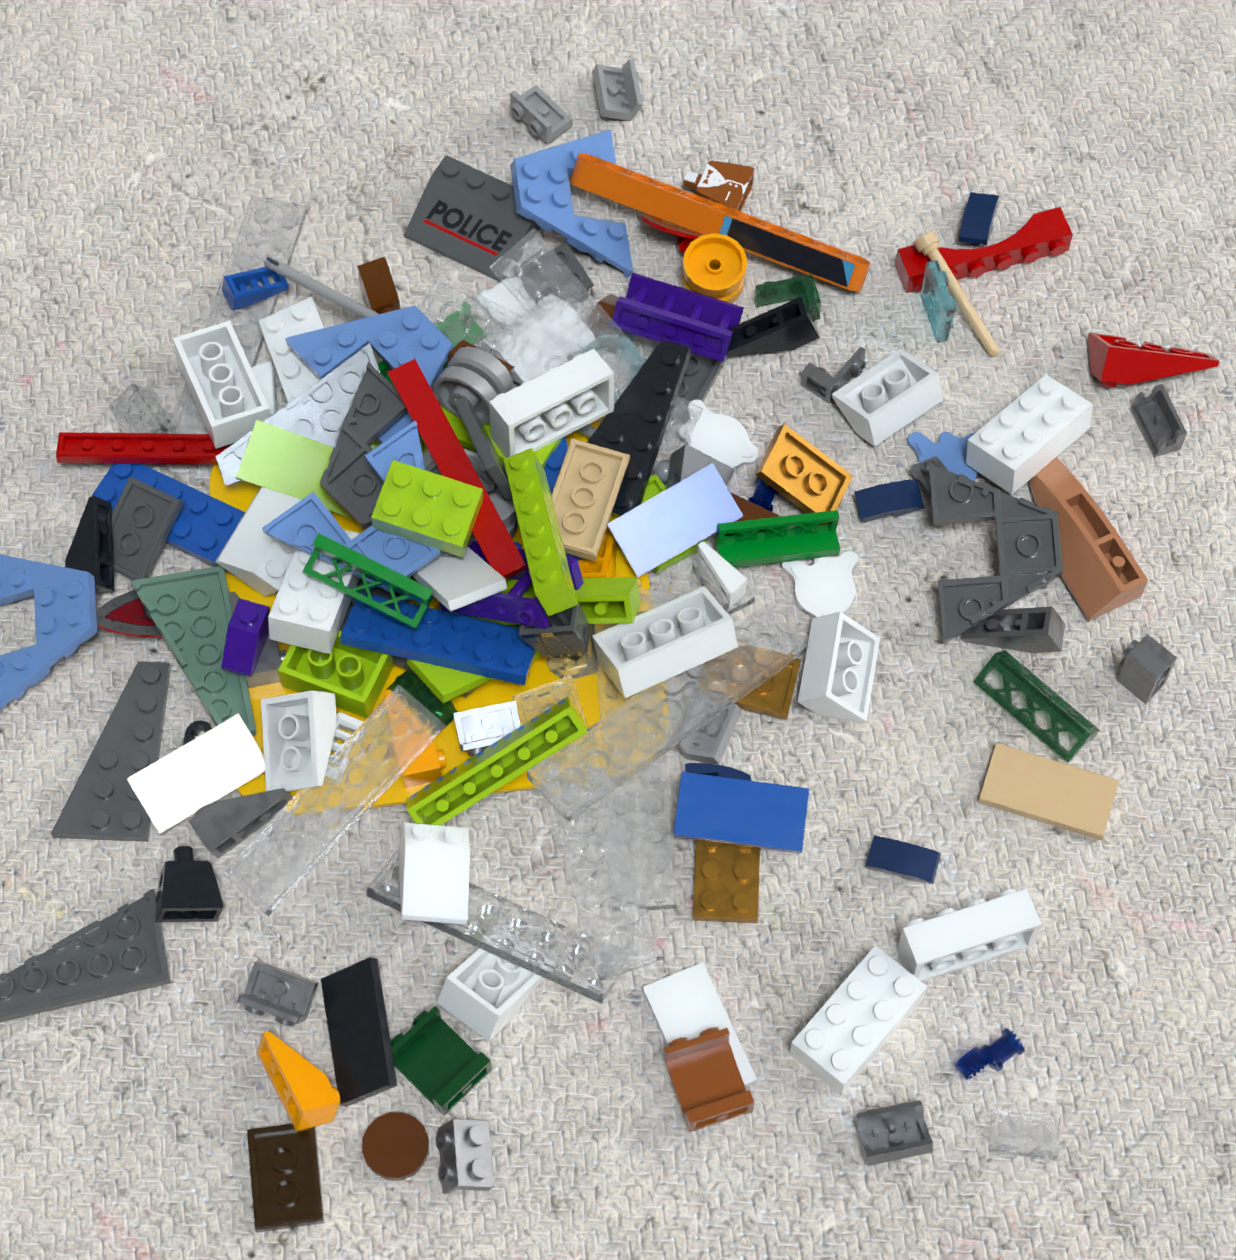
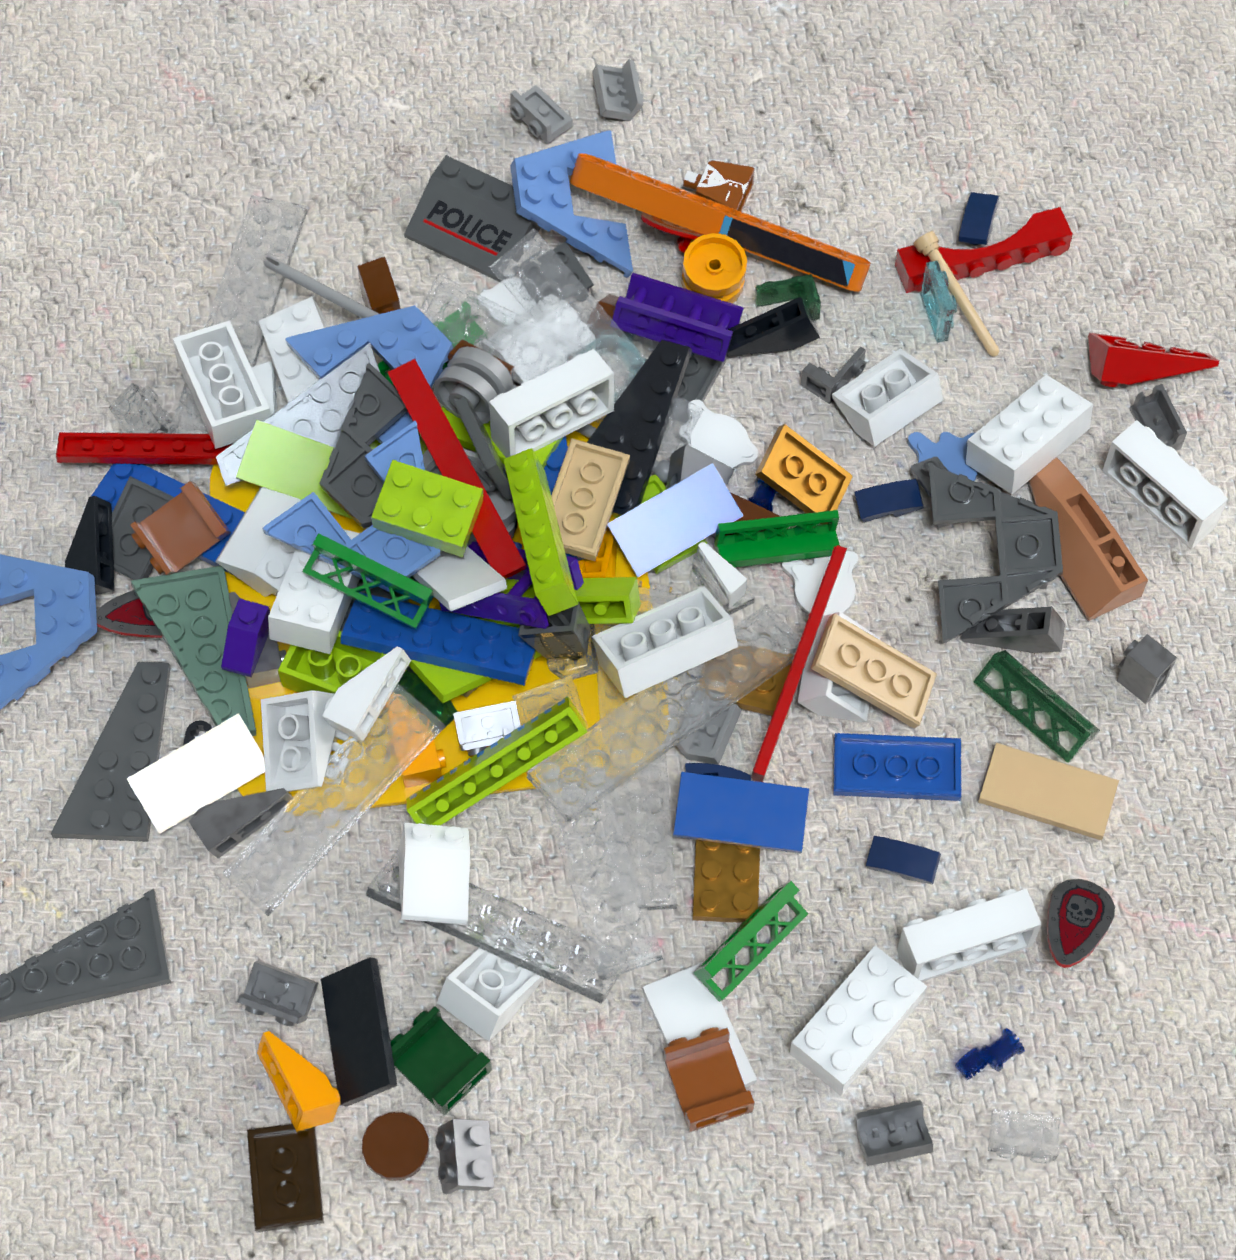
(180, 530): none -> dark orange panel
(187, 890): black torso -> none
(240, 297): blue slope -> none
(364, 696): none -> white slope
(748, 932): none -> green fence
(798, 664): none -> red tile
(874, 670): none -> tan tile
(897, 767): none -> blue tile
(1077, 920): none -> shield
(1164, 484): none -> white brick

